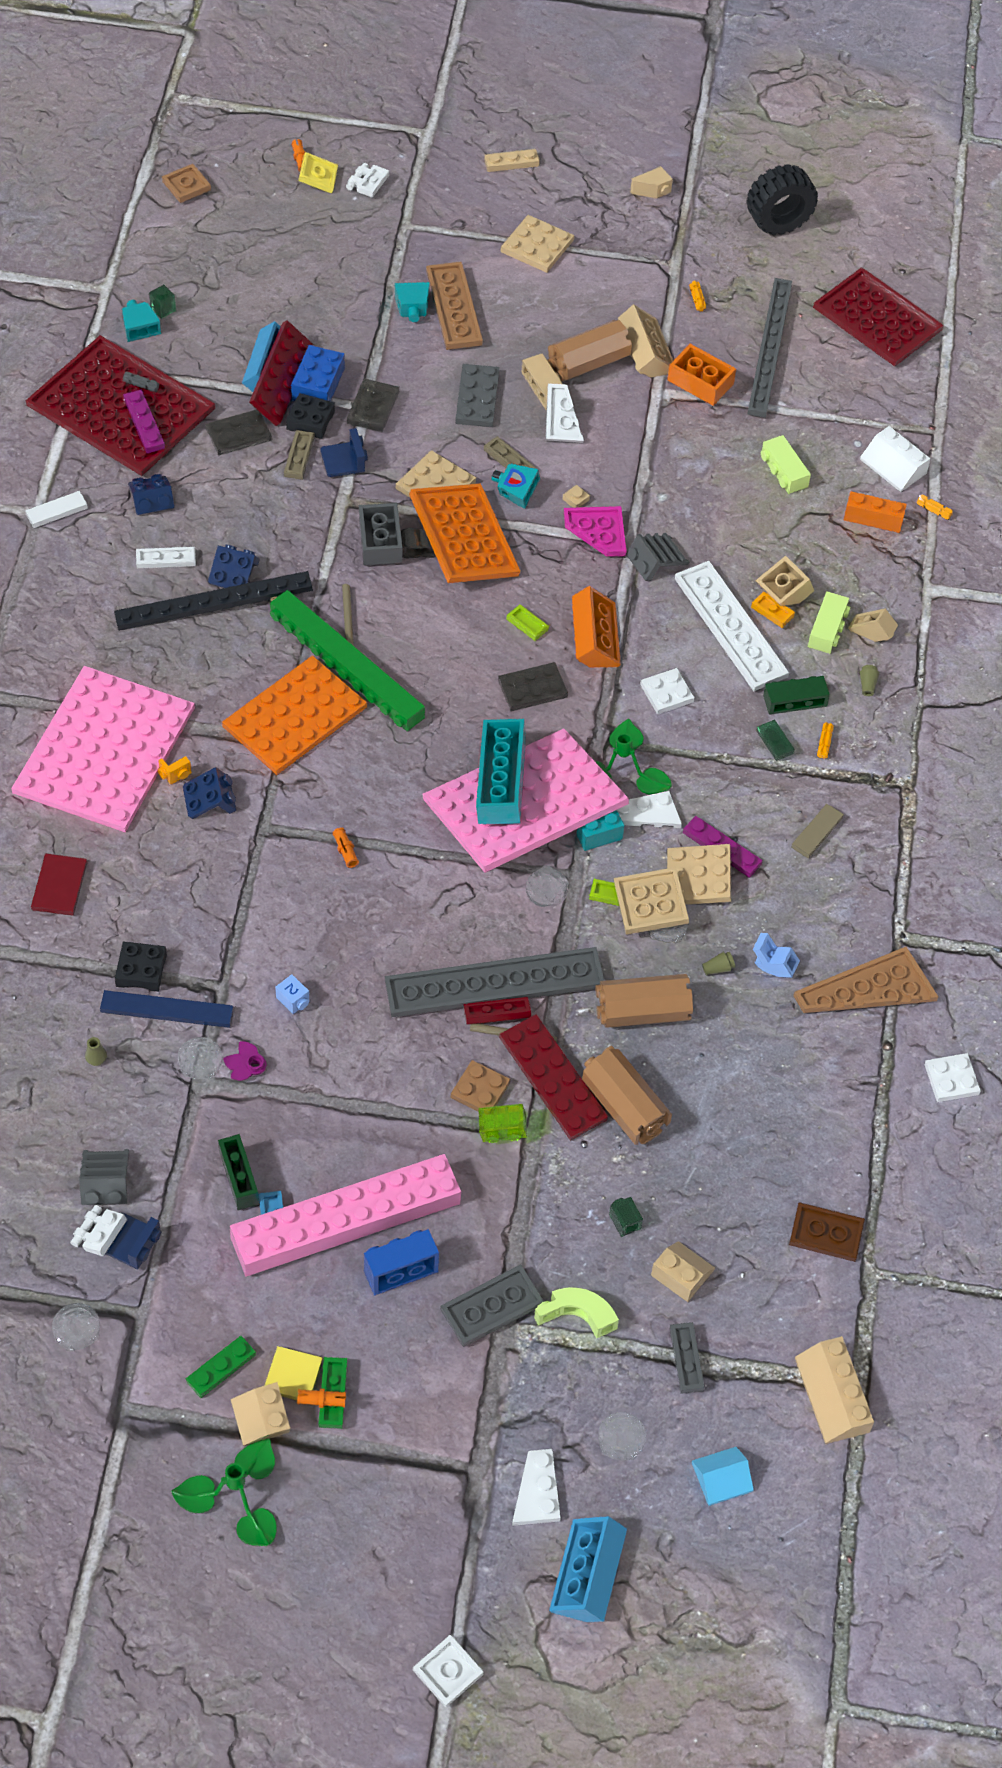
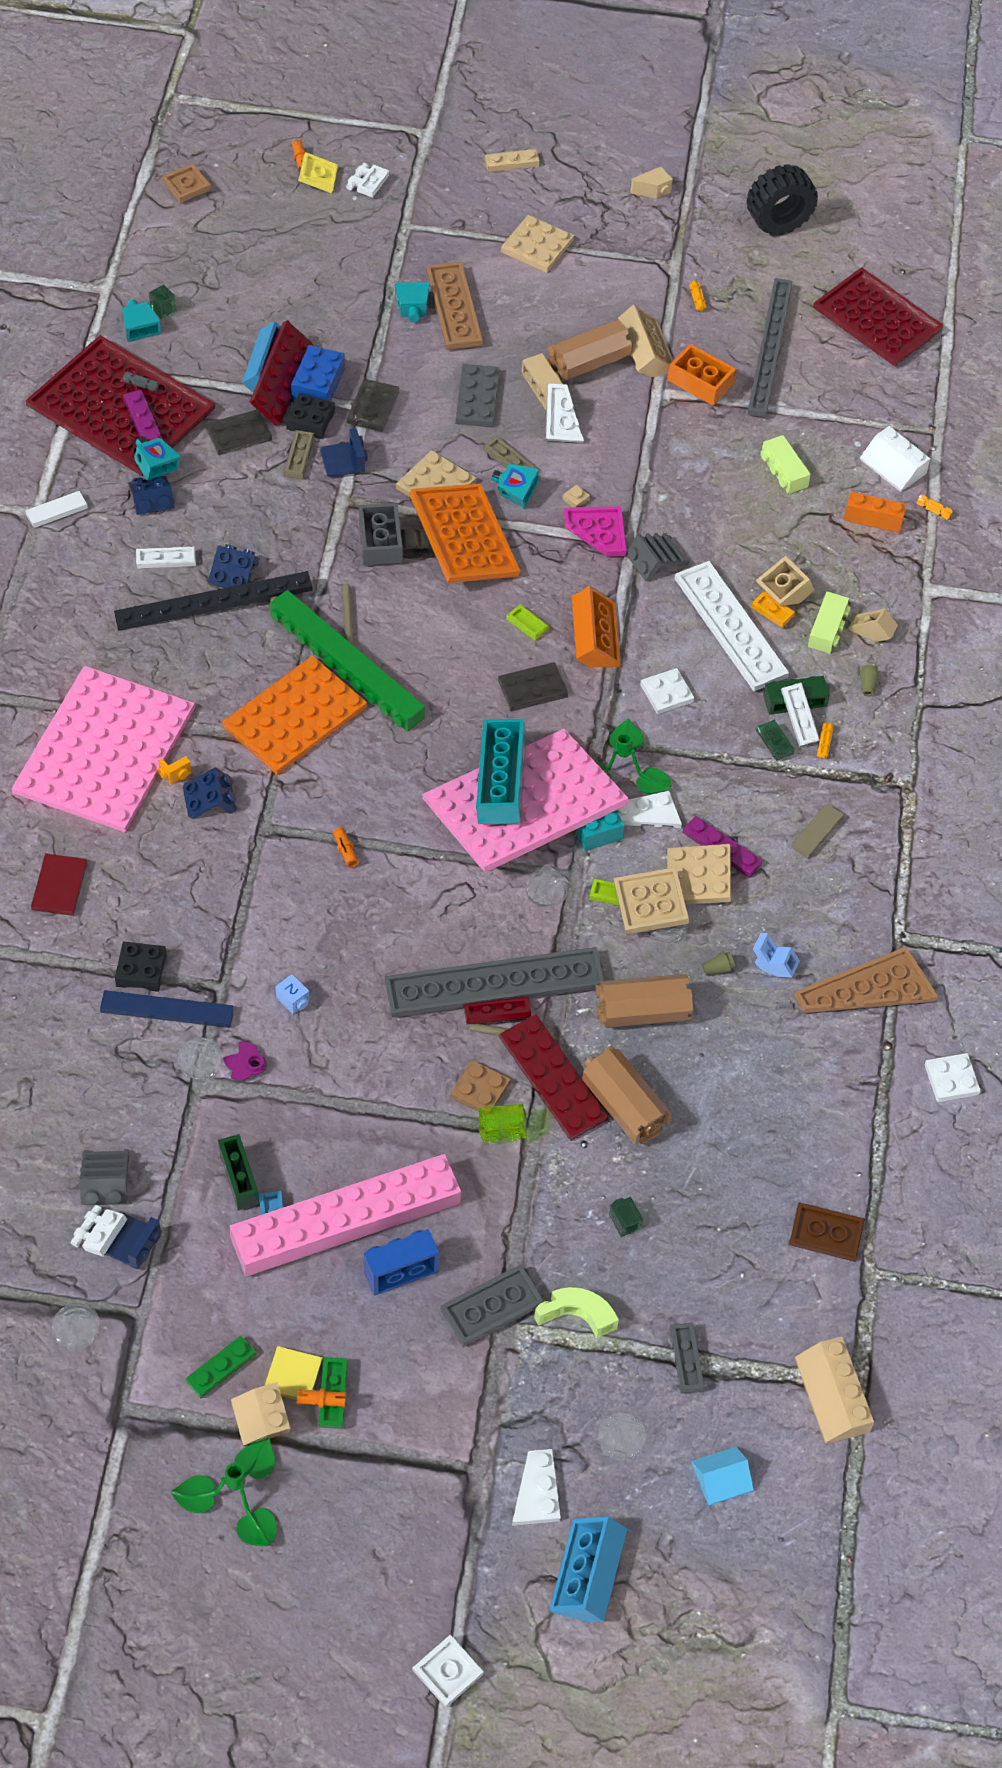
(95, 1052): olive cone -> none
(155, 457): none -> teal torso
(681, 1270): tan slope -> none
(800, 714): none -> white tile

